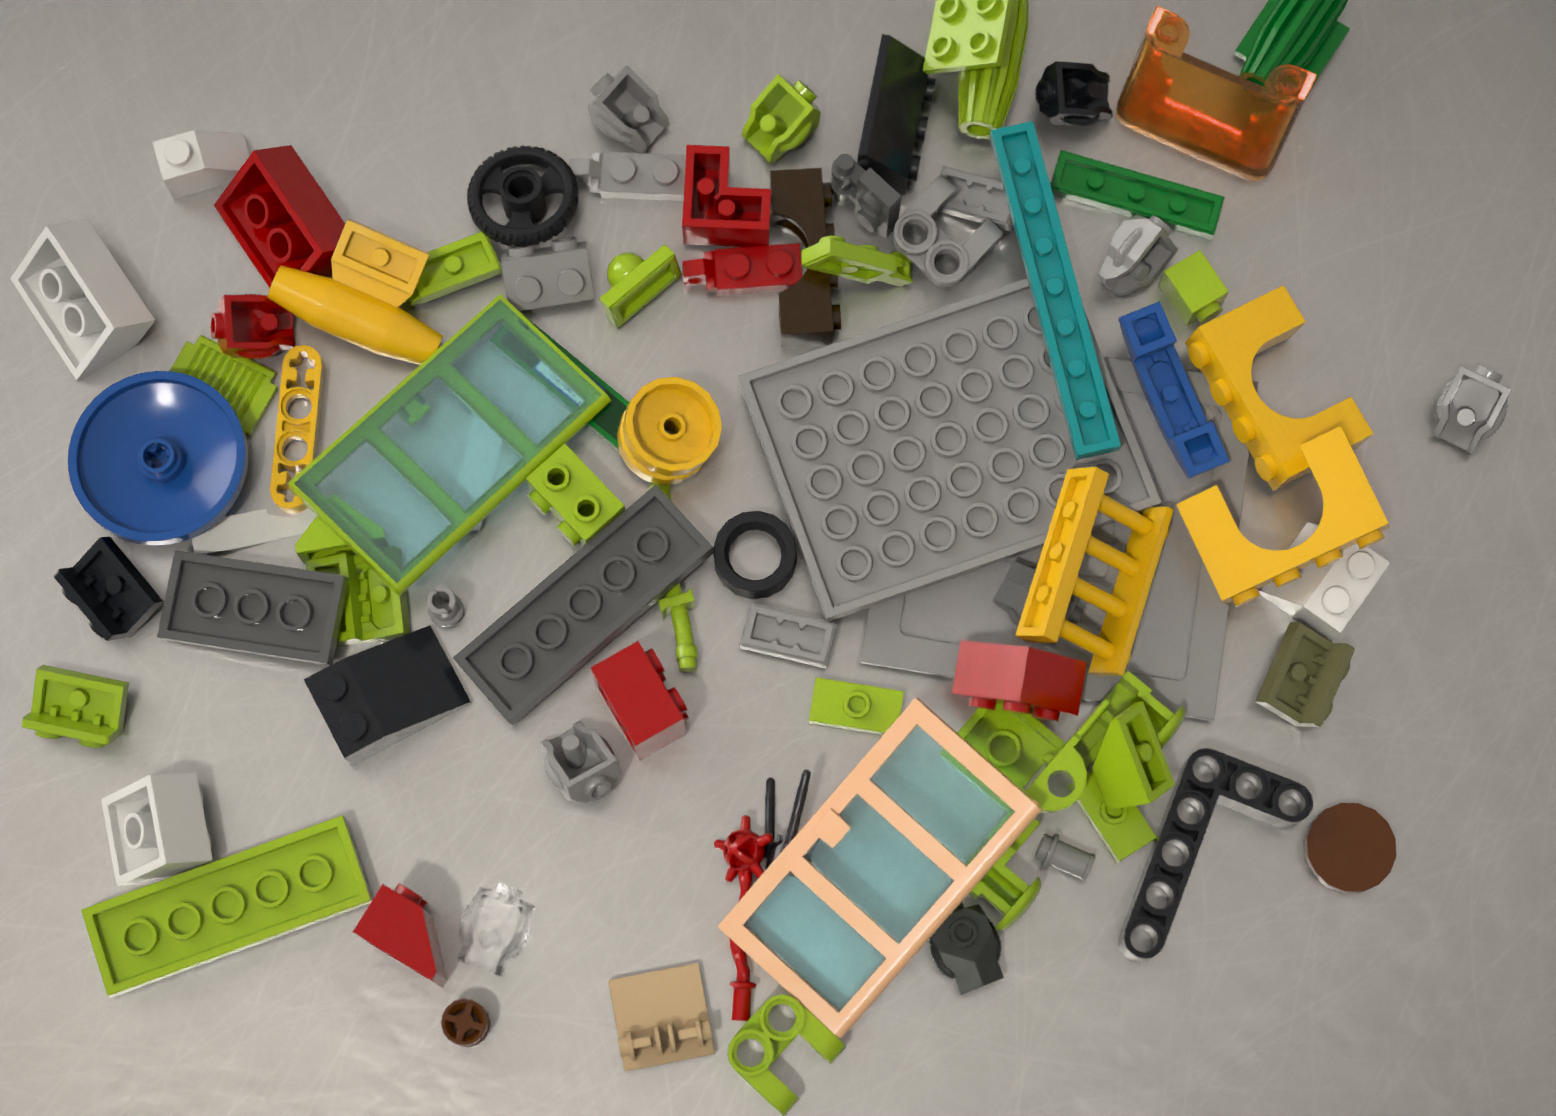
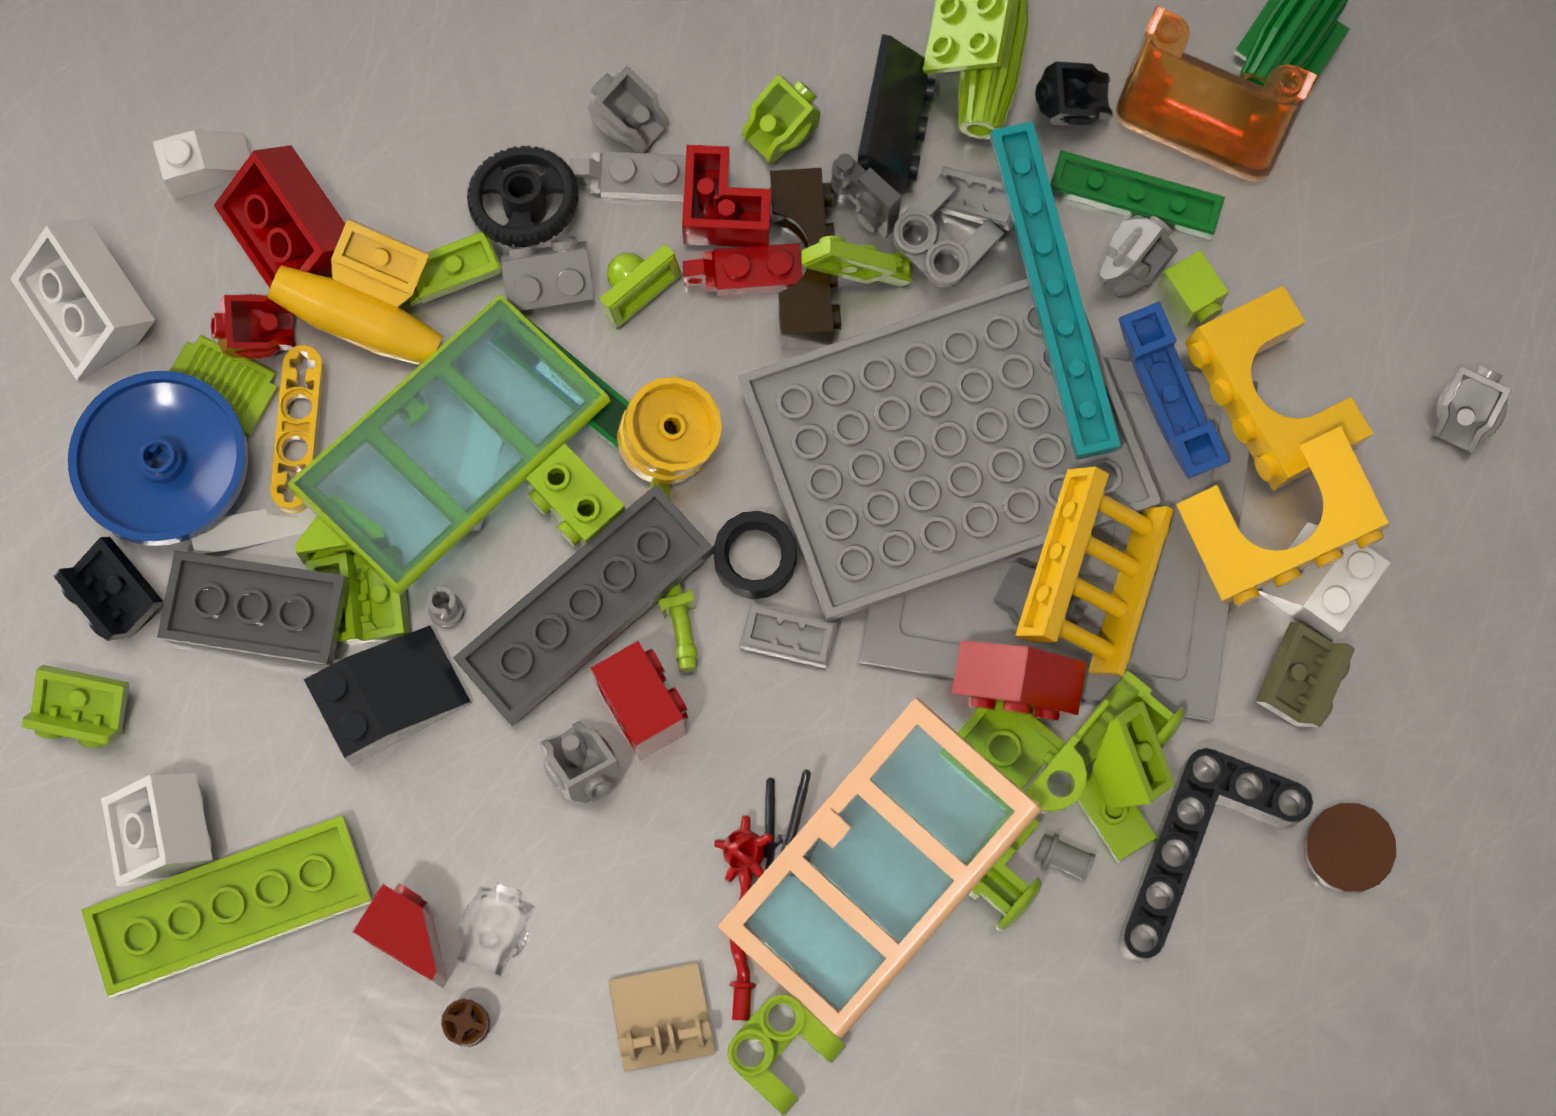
(854, 706): lime plate -> none
(967, 949): pearl dark grey hand -> none

